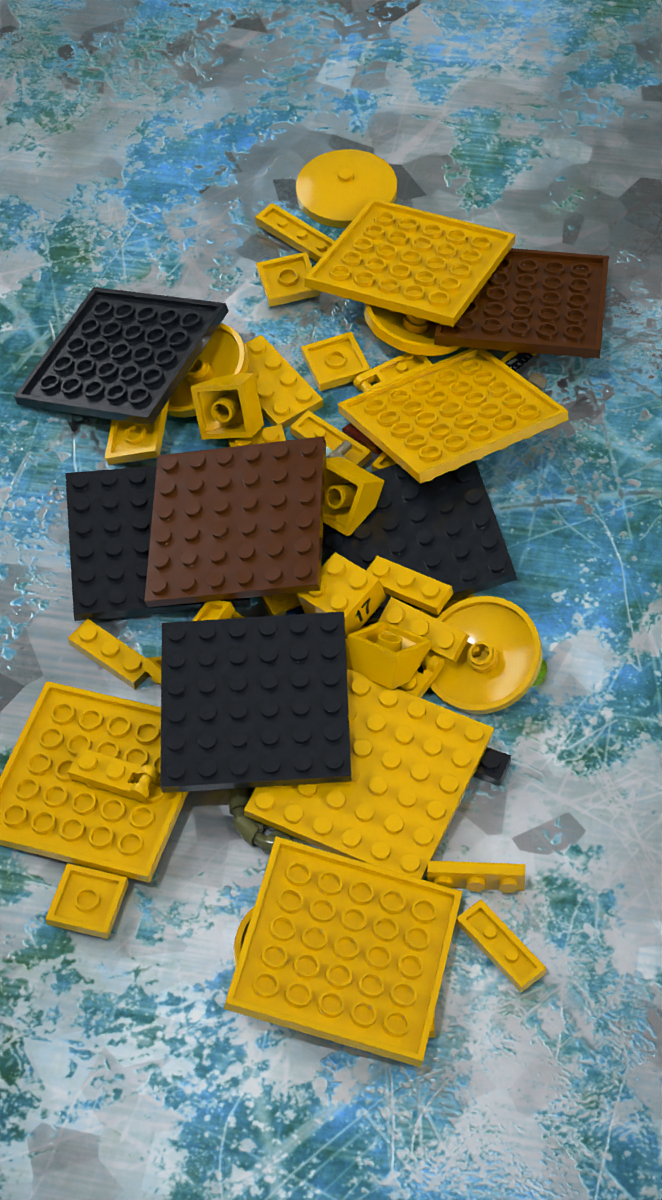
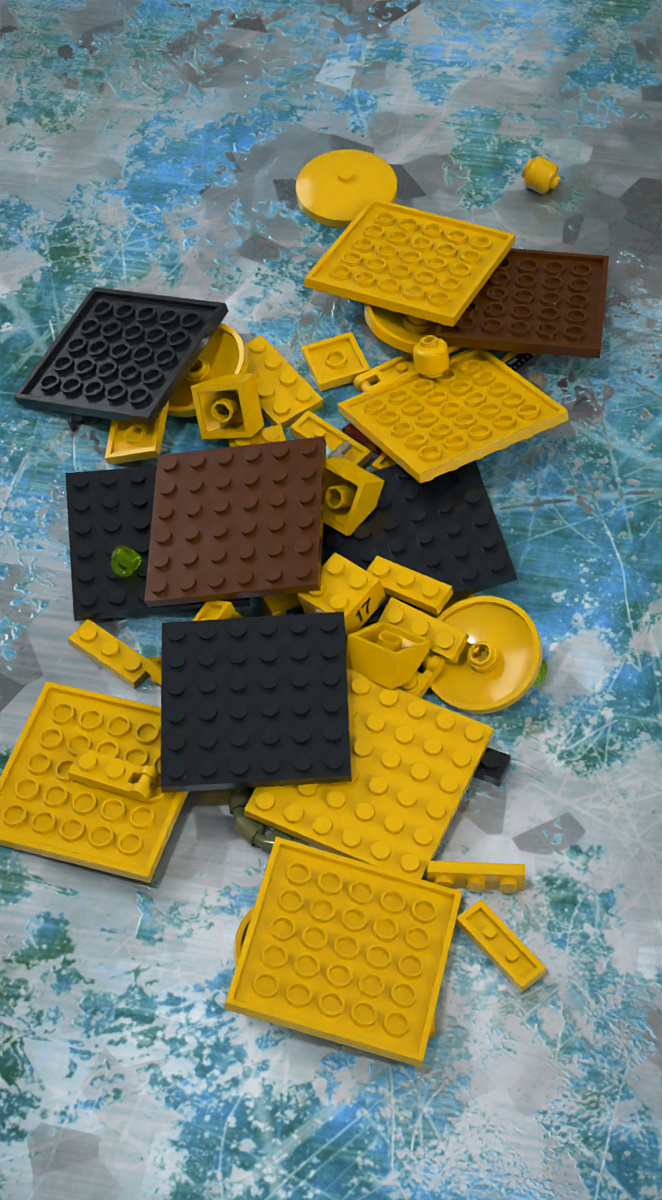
(87, 901): yellow plate -> none
(127, 558): none -> clear neon green tile
(284, 279): yellow plate -> none
(293, 231): yellow plate -> none
(431, 356): none -> yellow head
(540, 175): none -> yellow head

